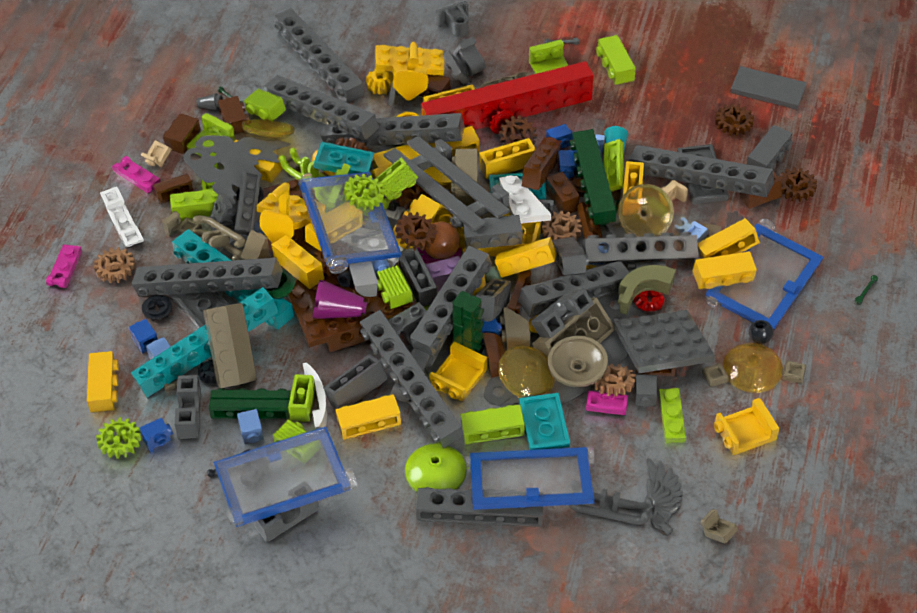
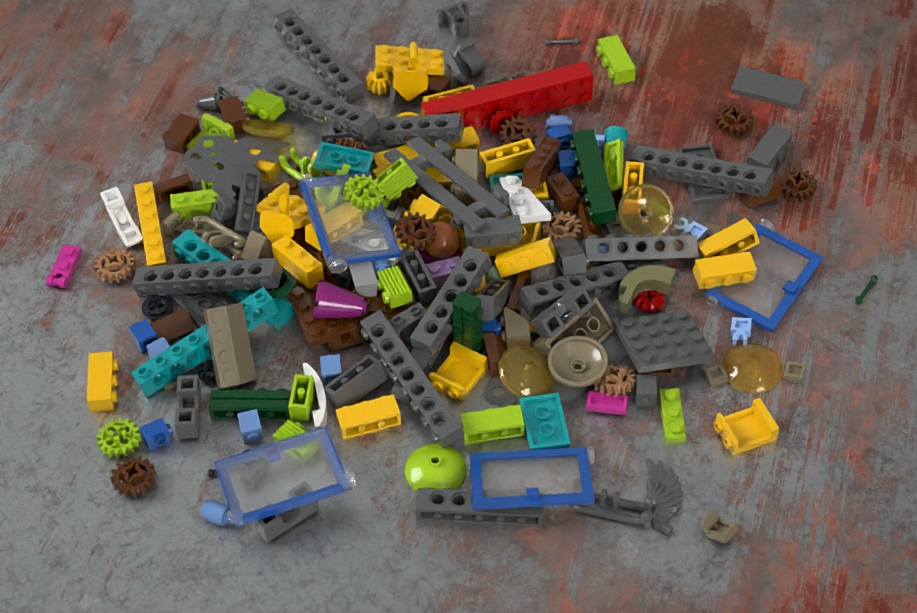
(133, 476): none -> reddish brown gear
(135, 174): dark pink plate -> none
(150, 224): none -> yellow brick
(156, 154): tan bracket -> none
(173, 324): none -> reddish brown brick
(215, 512): none -> medium blue brick
(330, 368): none -> medium blue brick
(542, 193): none -> yellow tile
(547, 56): lime bracket -> none
(557, 120): none -> medium blue brick
(676, 190): tan bracket -> none
(740, 329): none -> light blue plate
(761, 332): black piece -> none

